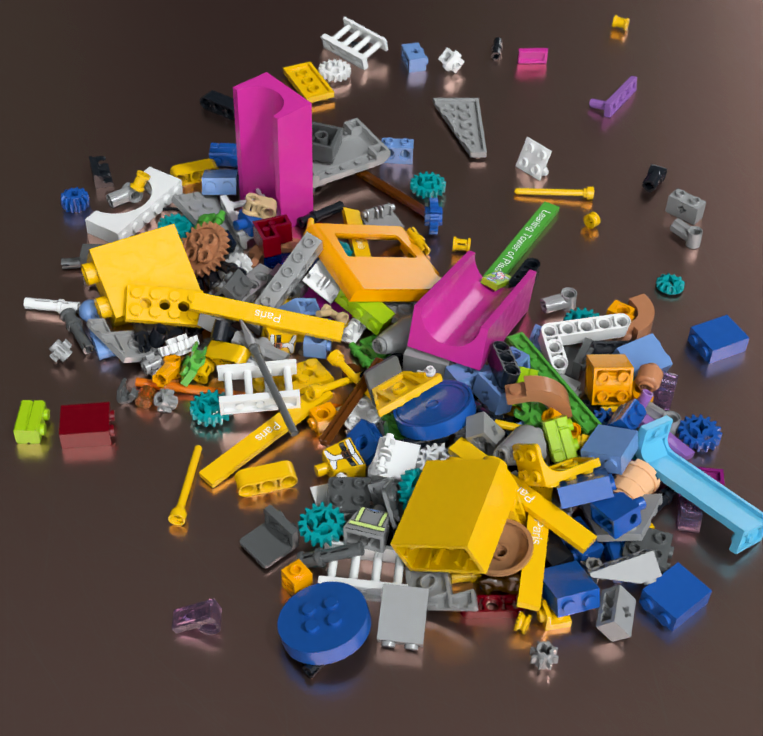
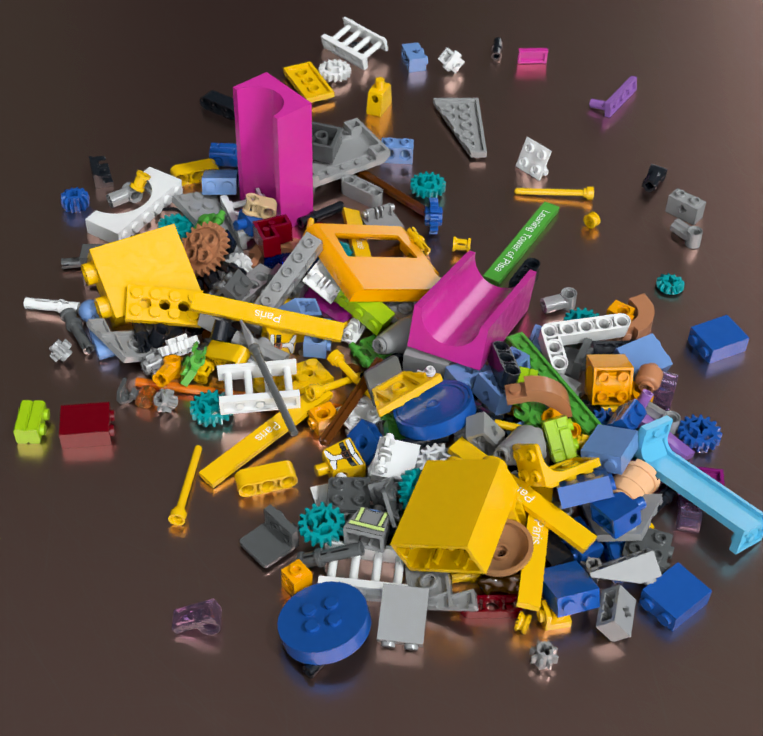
(328, 311): tan piece -> none
(361, 191): none -> light grey beam
(379, 97): none -> yellow torso
(496, 280): lime tile -> none
(620, 22): yellow bush -> none

